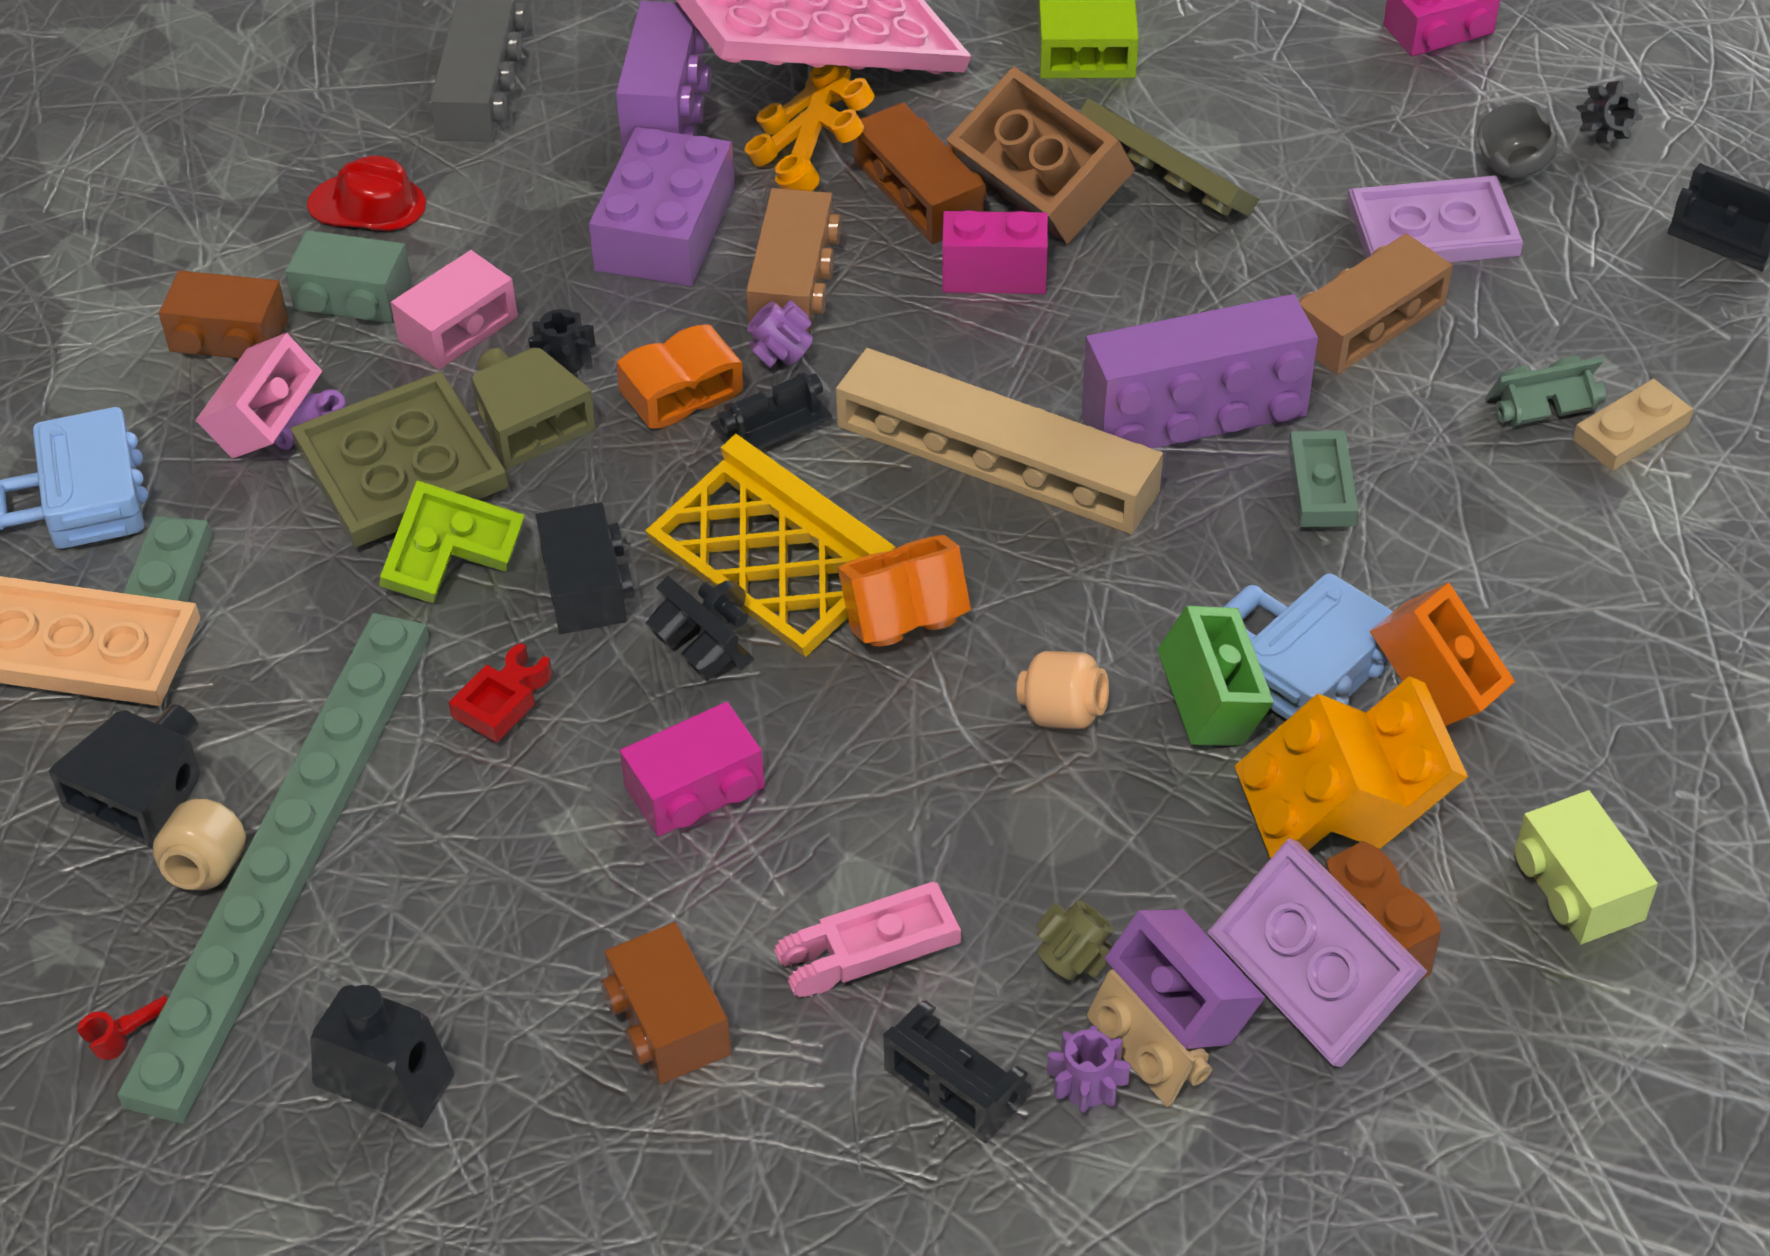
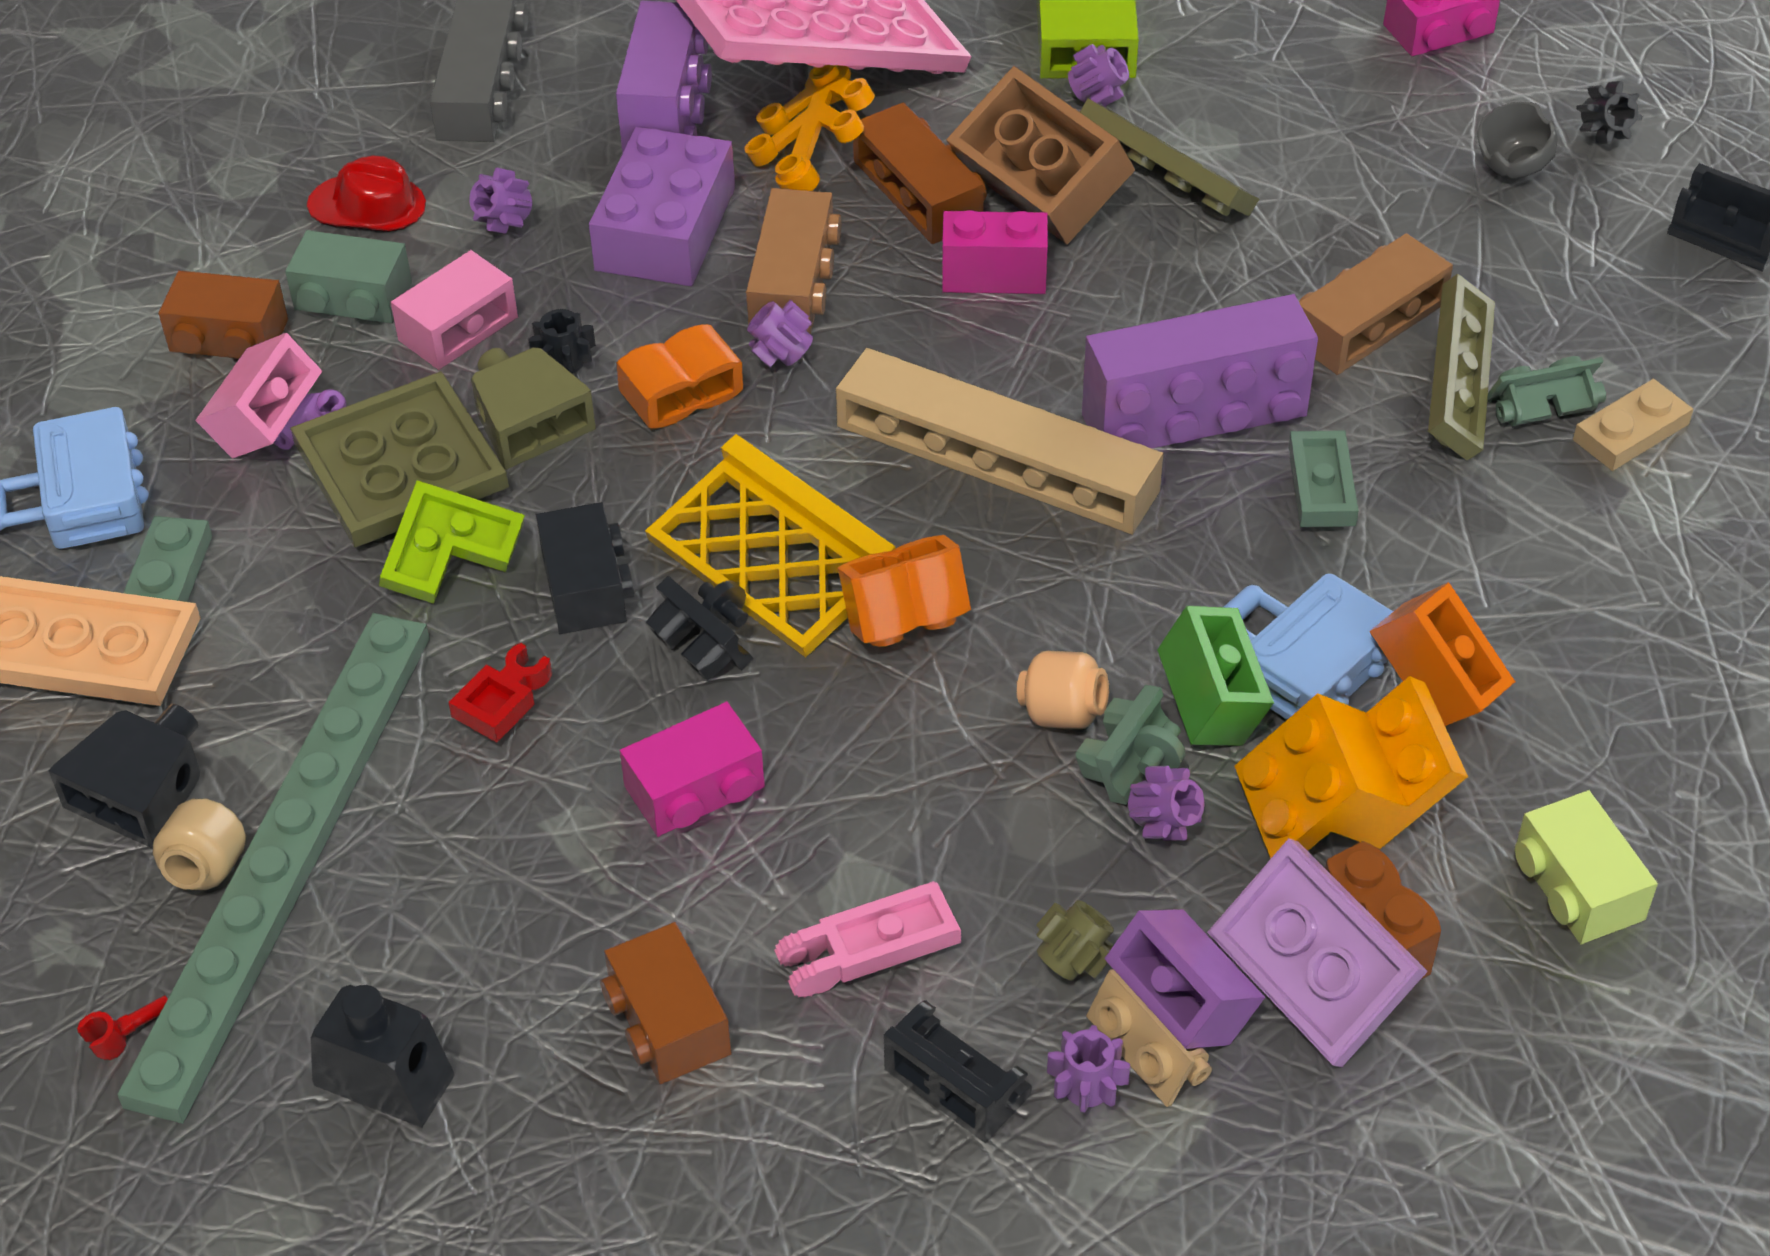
(500, 200): none -> medium lavender gear
(772, 419): black hinge -> none
(1098, 74): none -> medium lavender gear
(1137, 739): none -> sand green hips
(1166, 803): none -> medium lavender gear
(1451, 217): lavender tile -> none
(1462, 368): none -> olive plate

